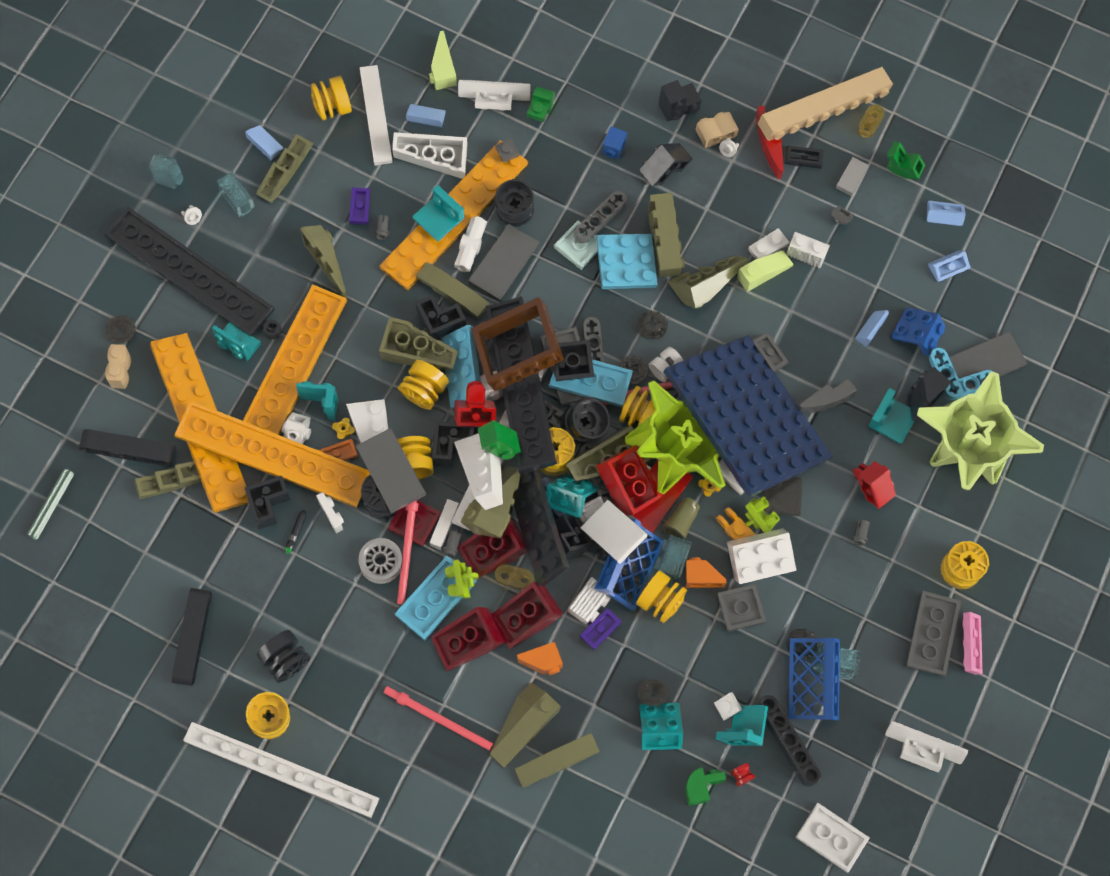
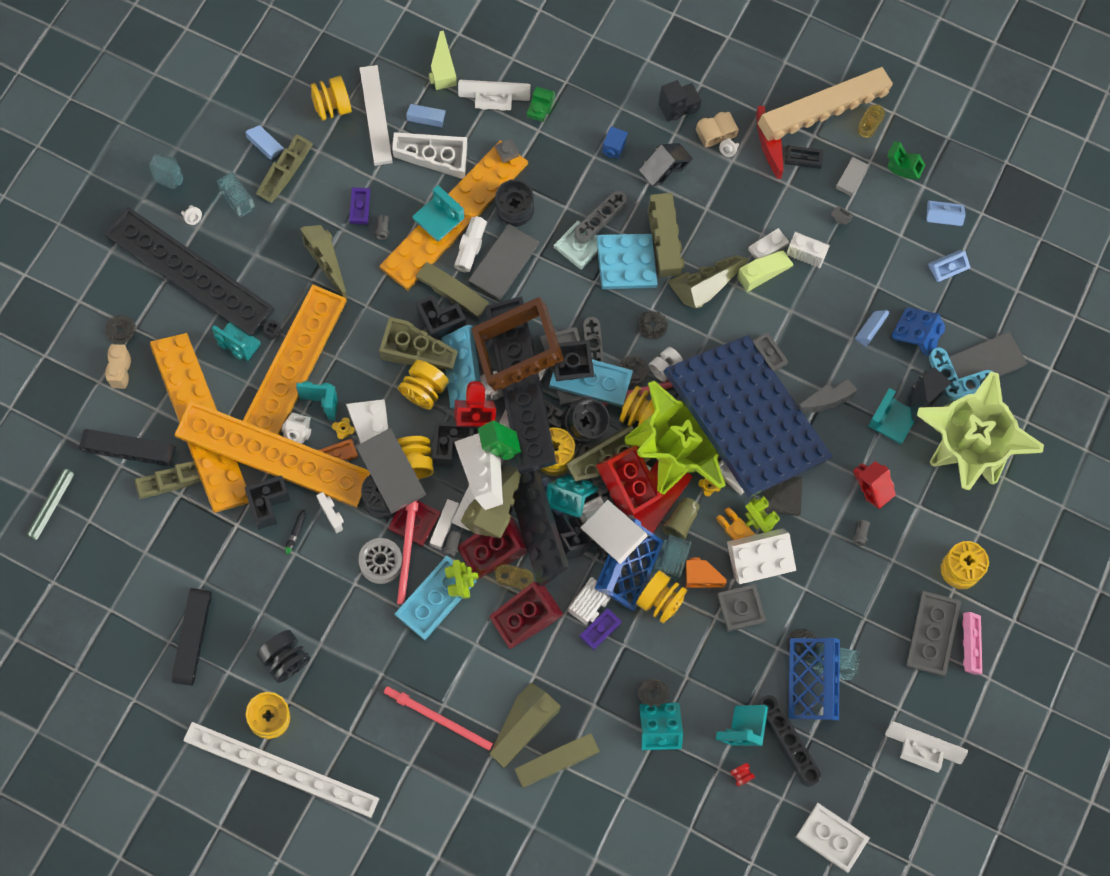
(467, 638): dark red slope -> none
(542, 659): orange slope -> none
(697, 783): green brick -> none
(728, 706): white plate -> none

